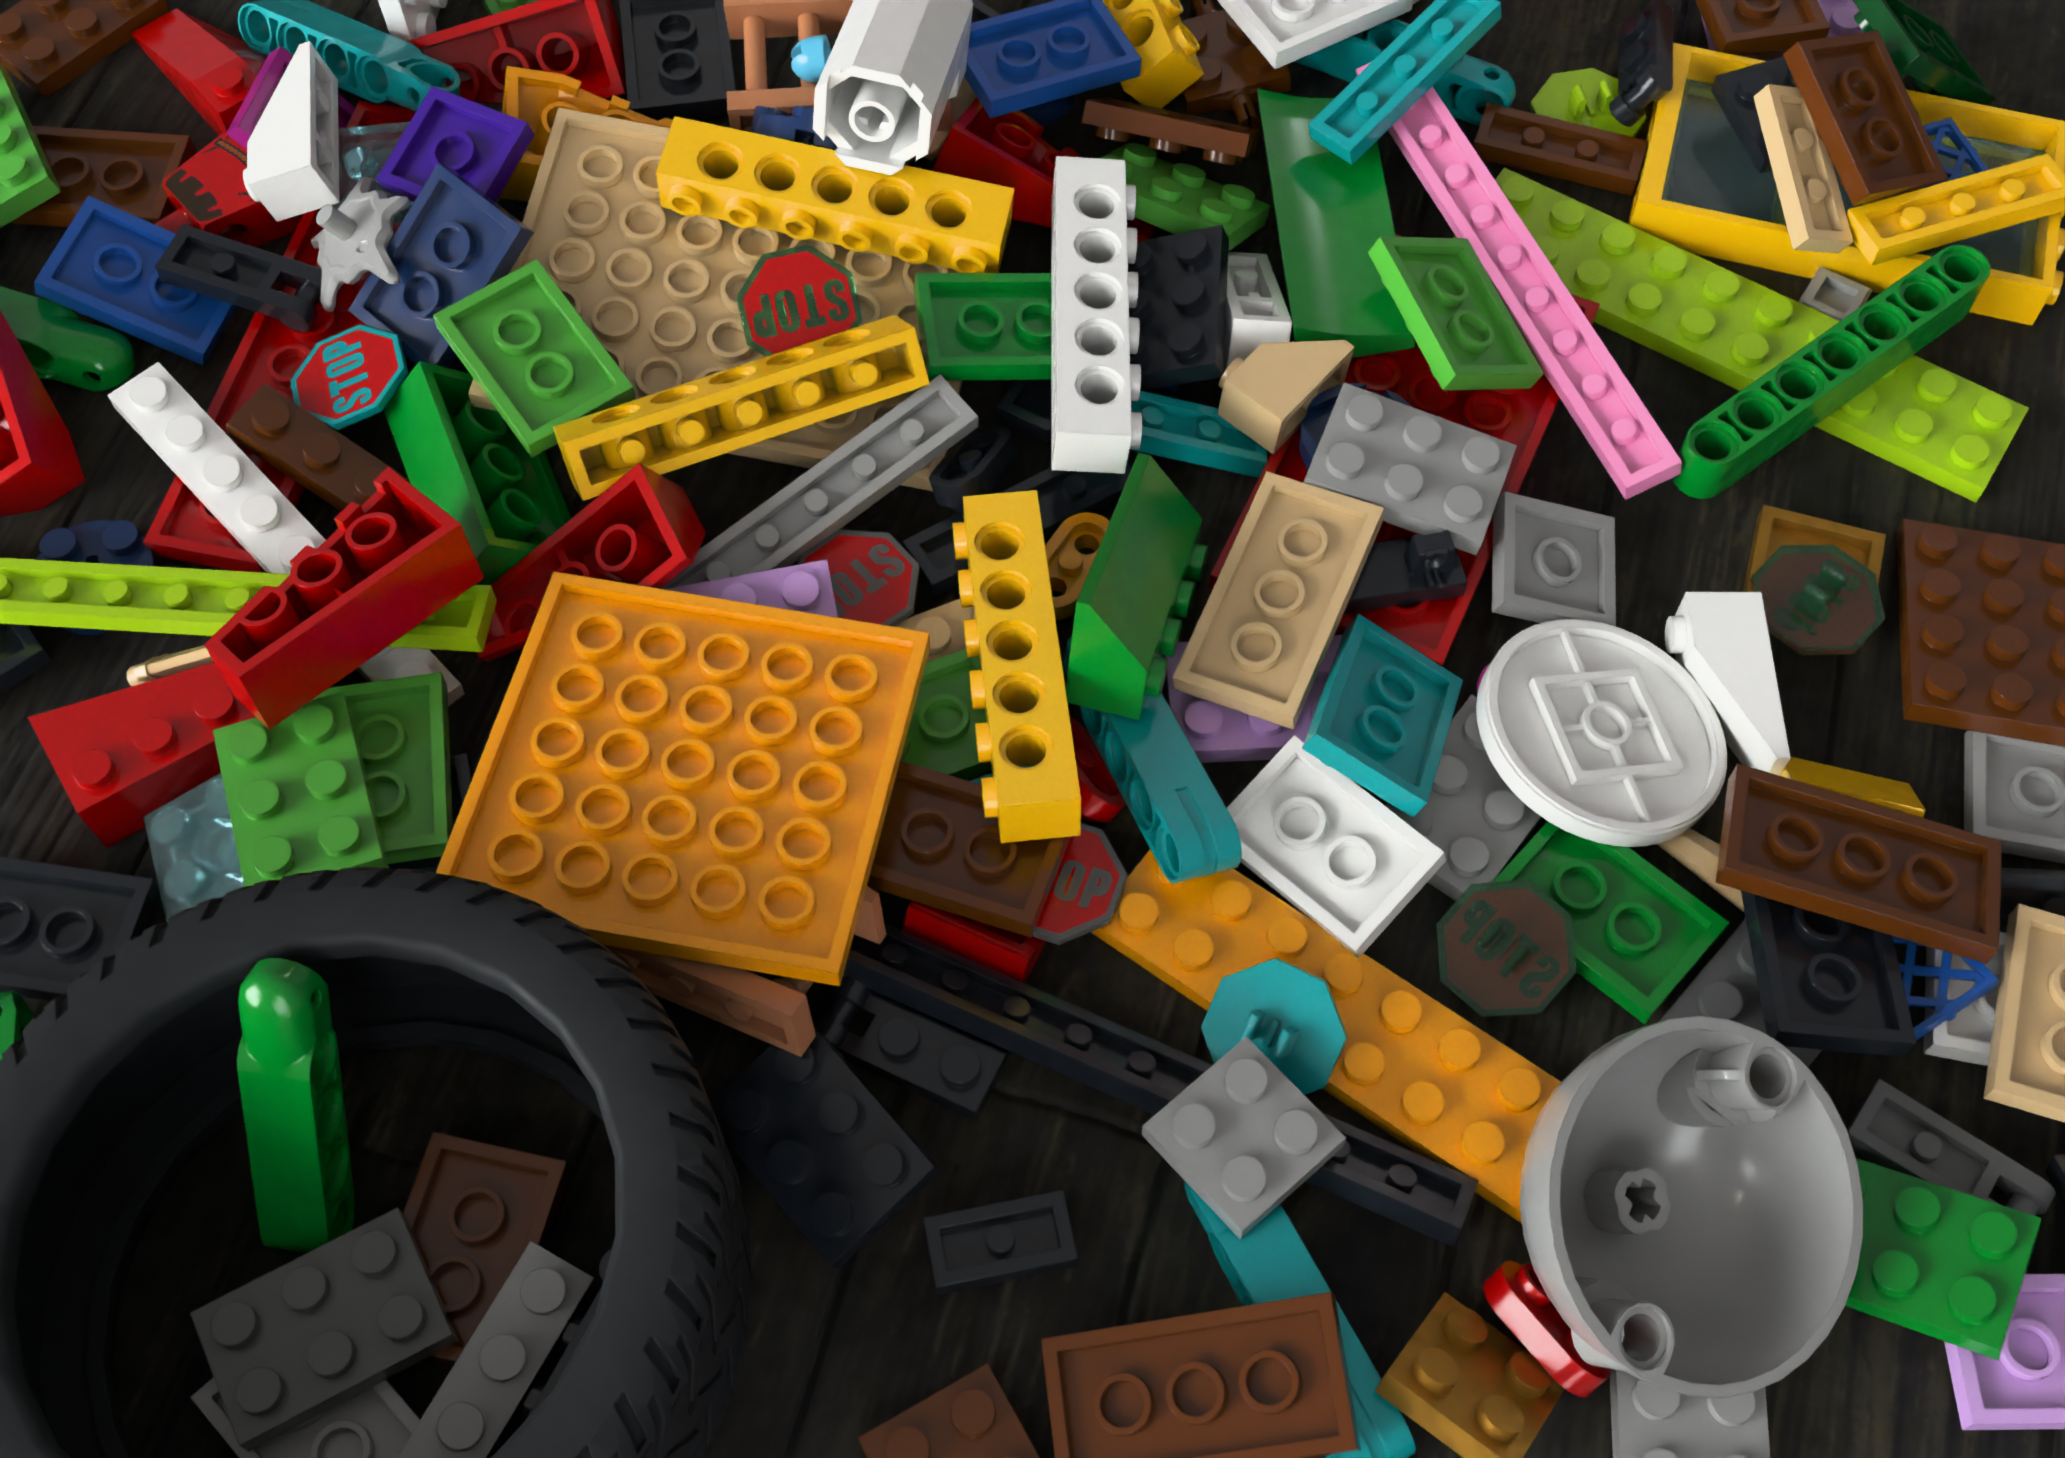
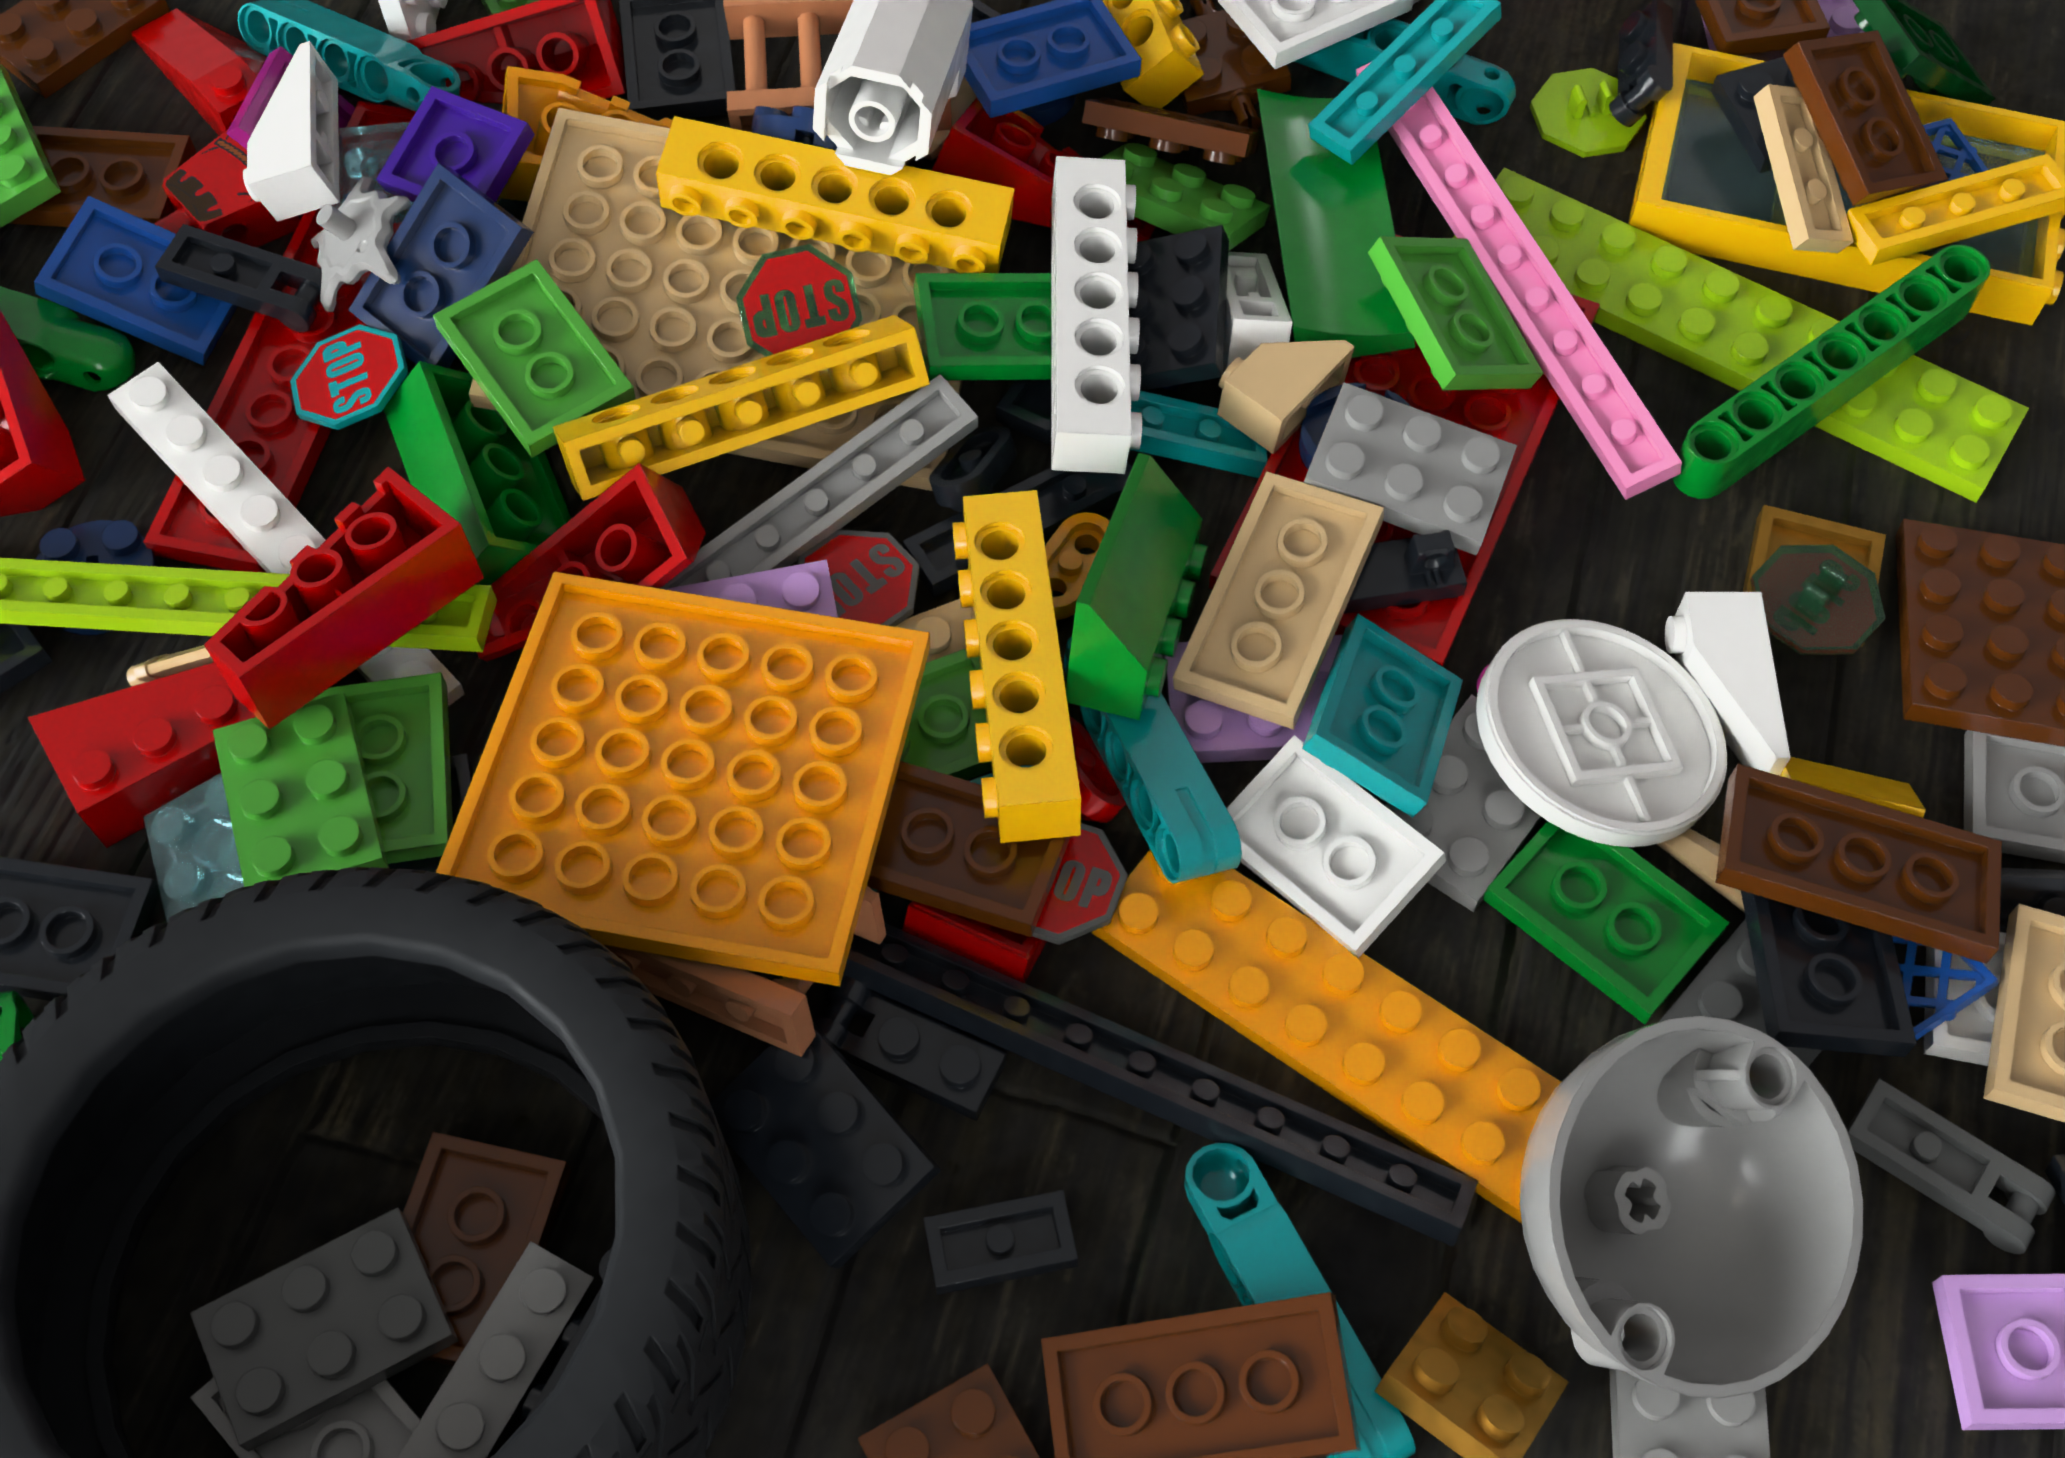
(294, 1107): green piece -> none
(305, 449): reddish brown plate -> none
(810, 57): medium azure hinge -> none
(1243, 1137): light grey plate -> none
(1284, 1015): teal piece -> none
(1506, 948): piece -> none
(1527, 1311): red plate -> none
(1552, 561): light grey plate -> none
(1560, 149): reddish brown plate -> none
(1834, 294): light grey tile -> none
(1940, 1259): green plate -> none

